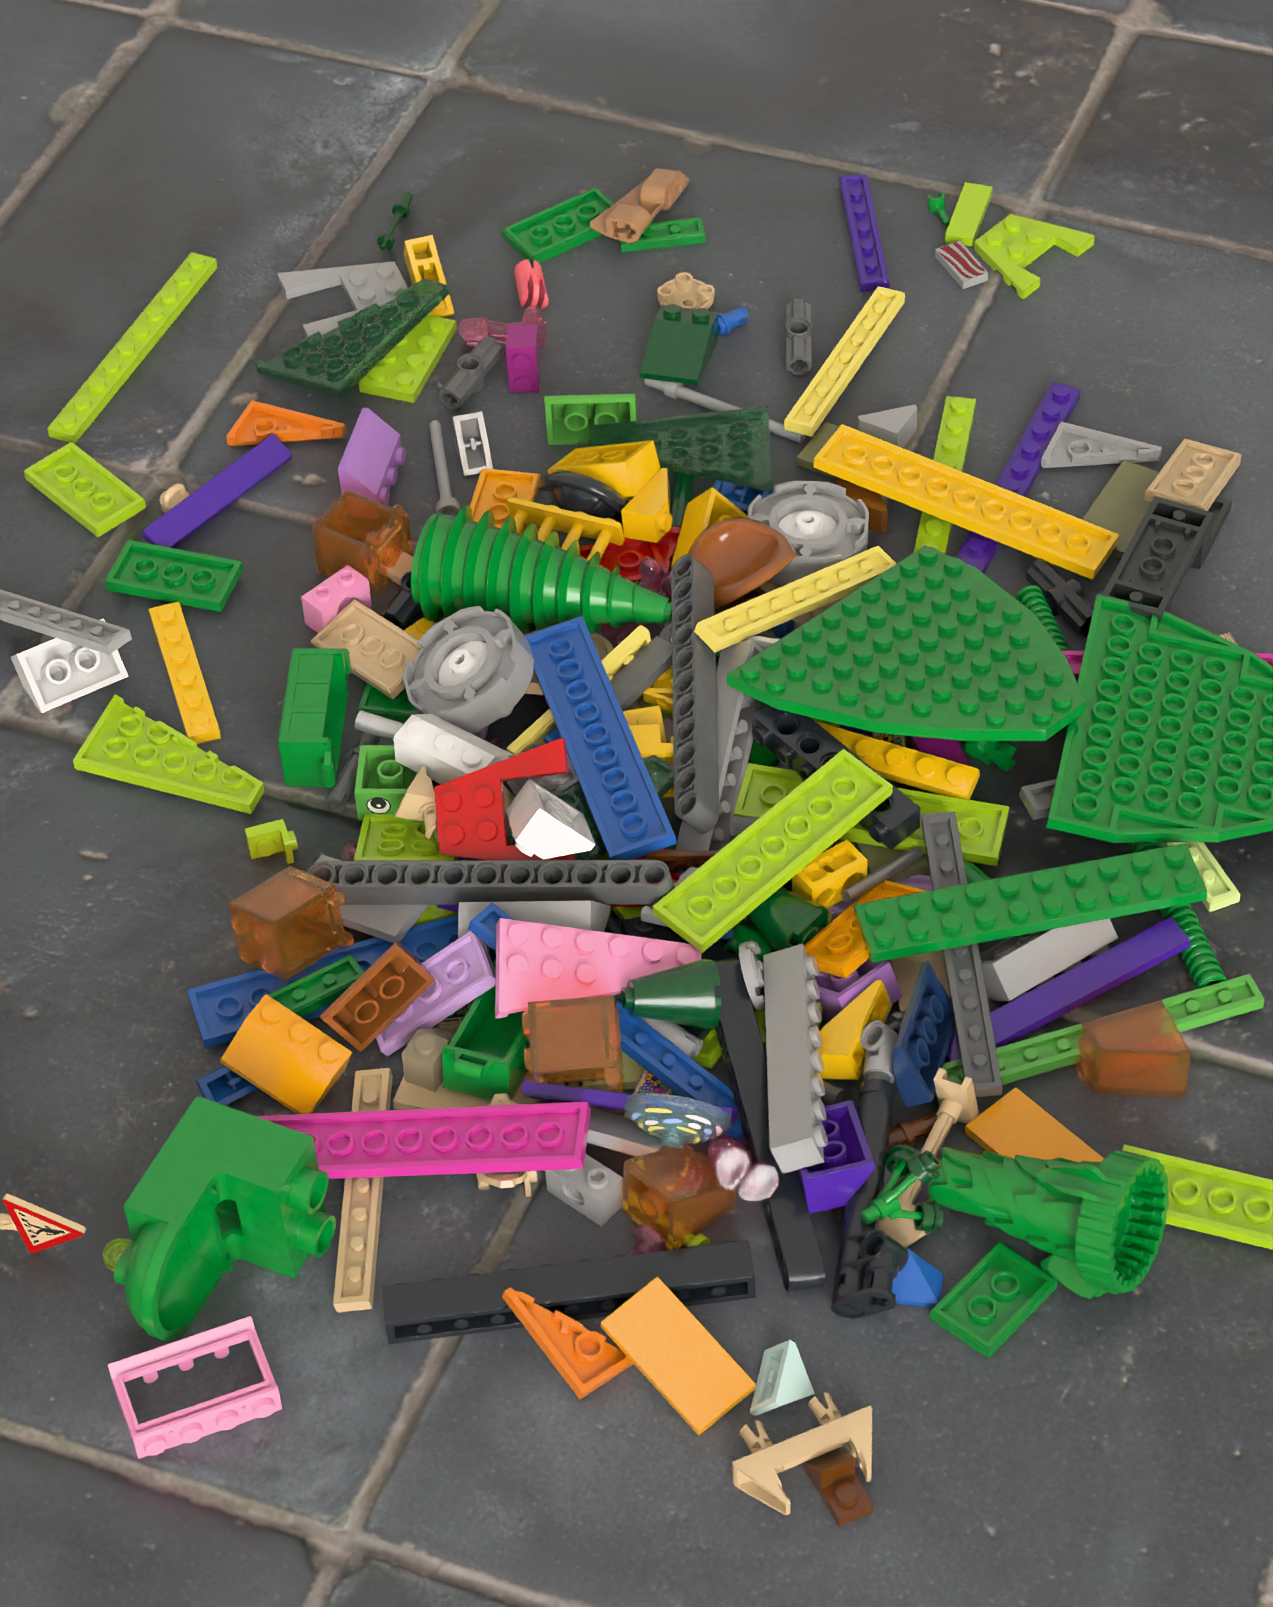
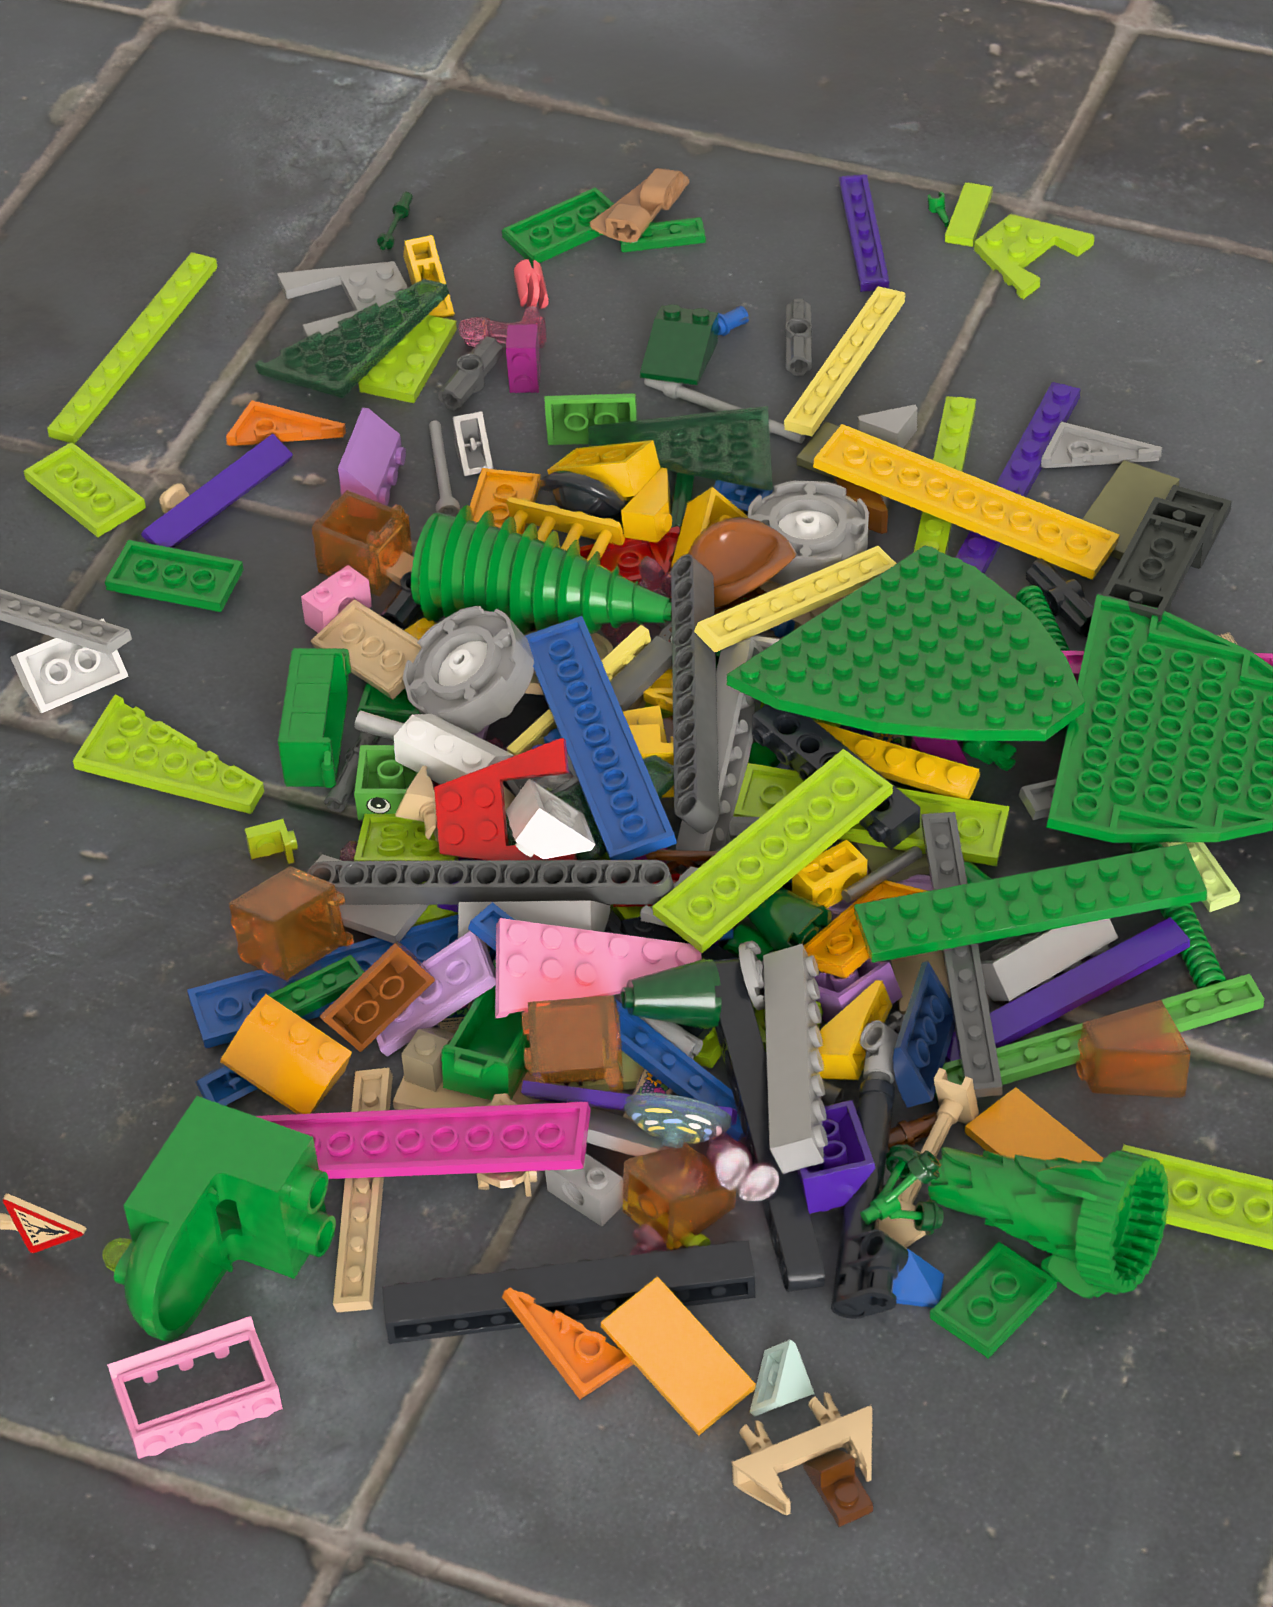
(184, 673): yellow plate -> none
(686, 292): tan dish -> none
(961, 265): light grey tile -> none
(1194, 475): tan tile -> none

